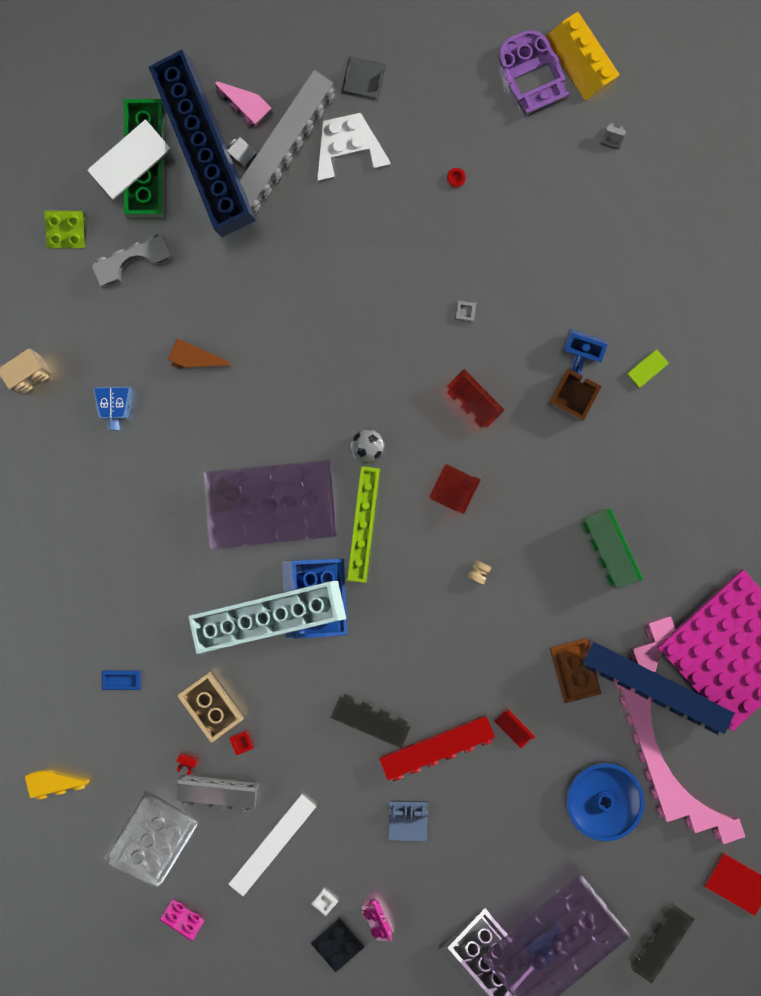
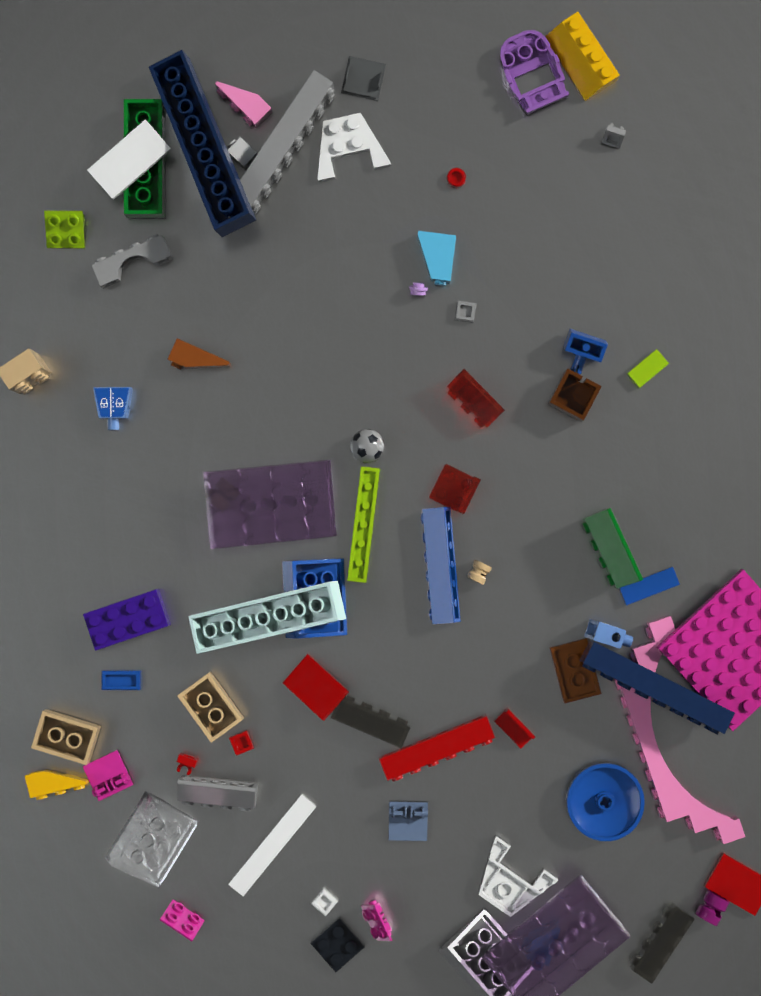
(66, 737): none -> tan brick
(107, 775): none -> dark pink hinge
(126, 619): none -> dark purple brick
(315, 687): none -> red tile
(418, 288): none -> lavender plate
(438, 255): none -> medium azure slope
(440, 565): none -> brick
(507, 889): none -> white wing
(603, 633): none -> medium blue torso
(649, 586): none -> blue tile
(712, 907): none -> magenta wheel

